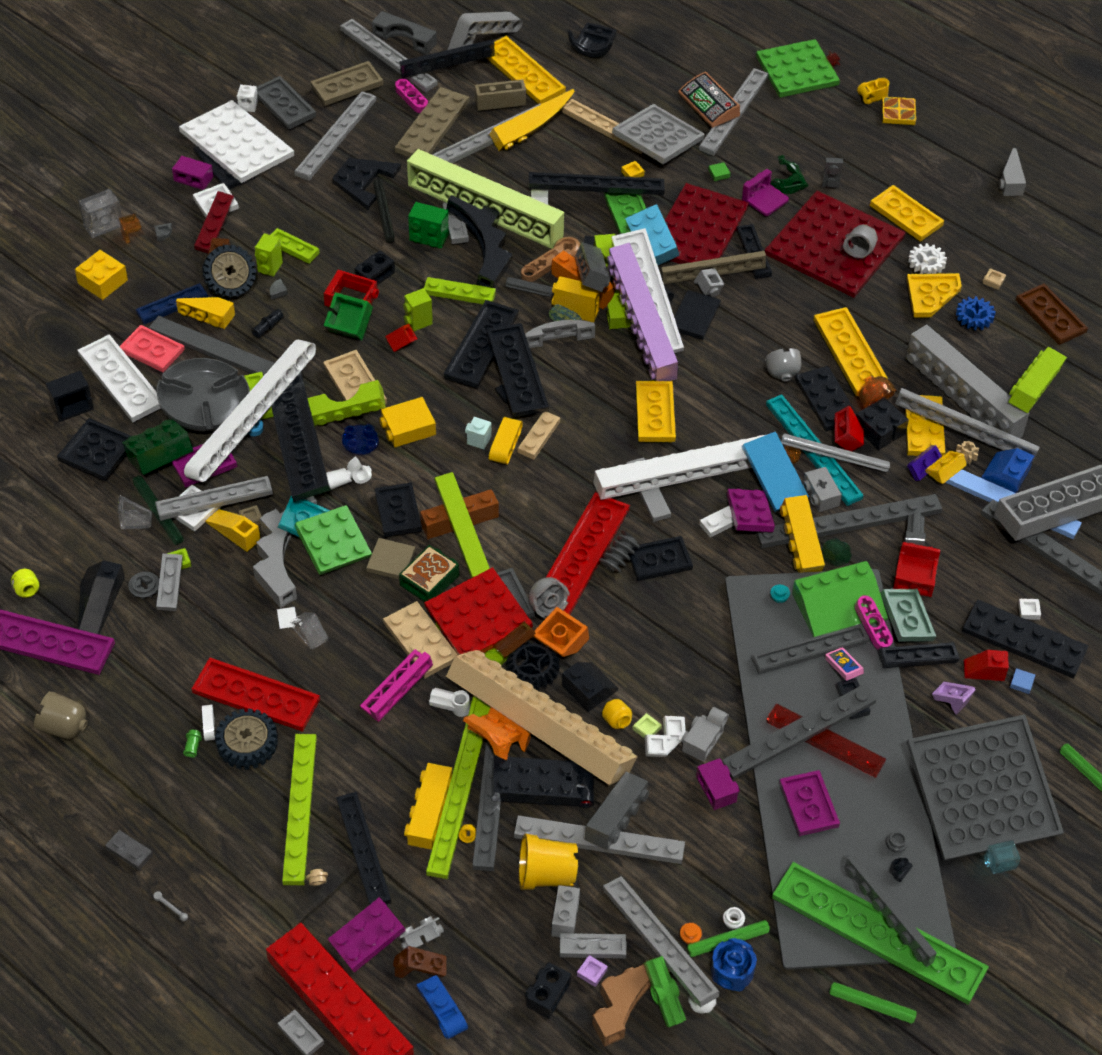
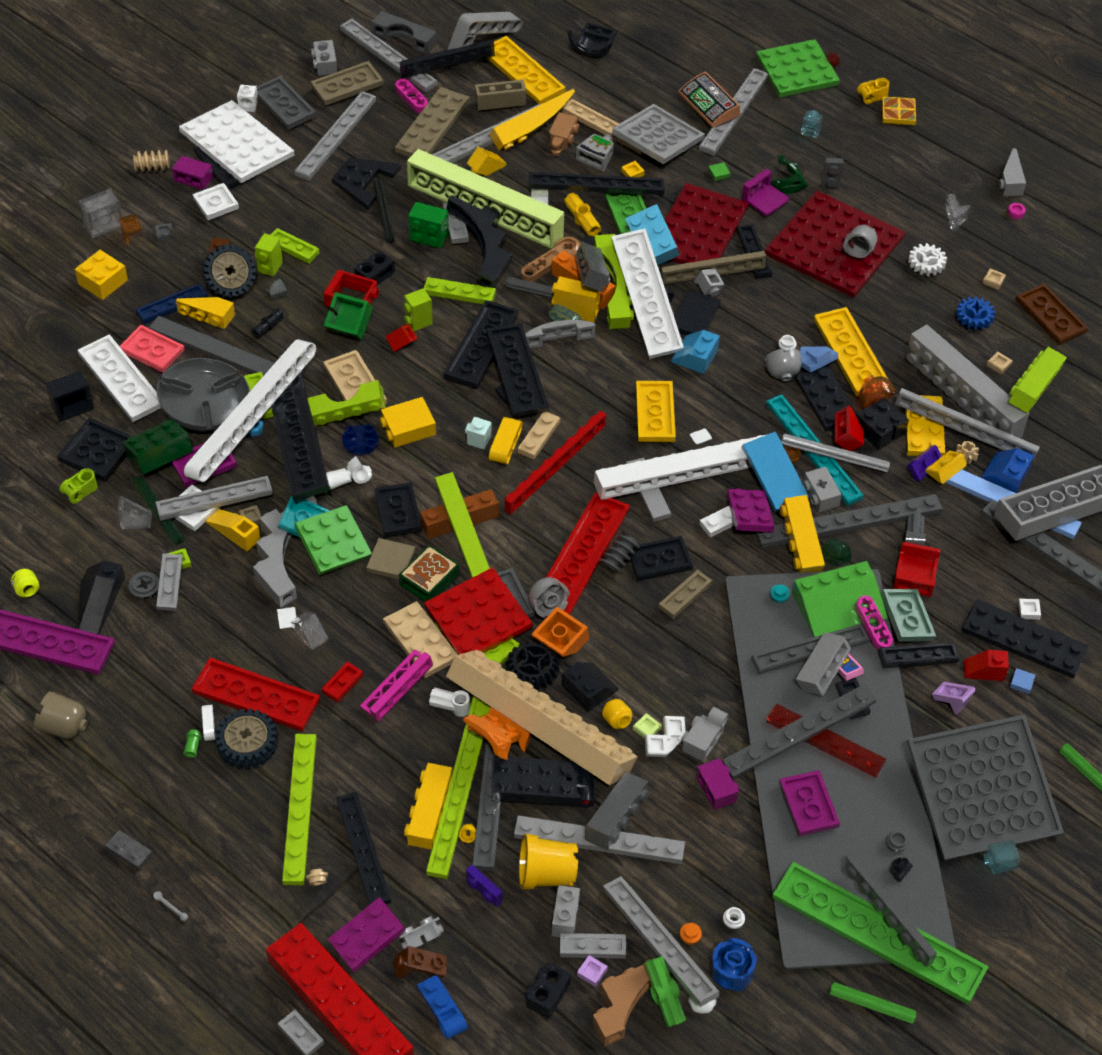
(79, 485): none -> lime piece
(151, 161): none -> tan piece
(214, 221): dark red plate -> none
(324, 57): none -> light grey brick
(342, 682): none -> red plate
(485, 162): none -> yellow slope
(488, 890): none -> dark purple plate
(514, 639): reddish brown tile -> none
(555, 462): none -> red plate
(562, 133): none -> medium nougat hinge
(582, 214): none -> yellow piece
(596, 151): none -> light grey torso
(642, 313): lavender brick -> none
(685, 594): none -> dark tan plate
(697, 351): none -> dark azure slope
(700, 436): none -> white sticker
(742, 933): bright green axle -> none
(787, 342): none -> white plate
(813, 120): none -> clear light blue brick
(817, 357): none -> medium blue plate
(823, 663): none -> light grey brick
(906, 213): yellow plate -> none
(931, 292): yellow plate -> none
(956, 213): none -> clear slope
(999, 363): none -> tan tile
(1016, 211): none -> dark pink tile

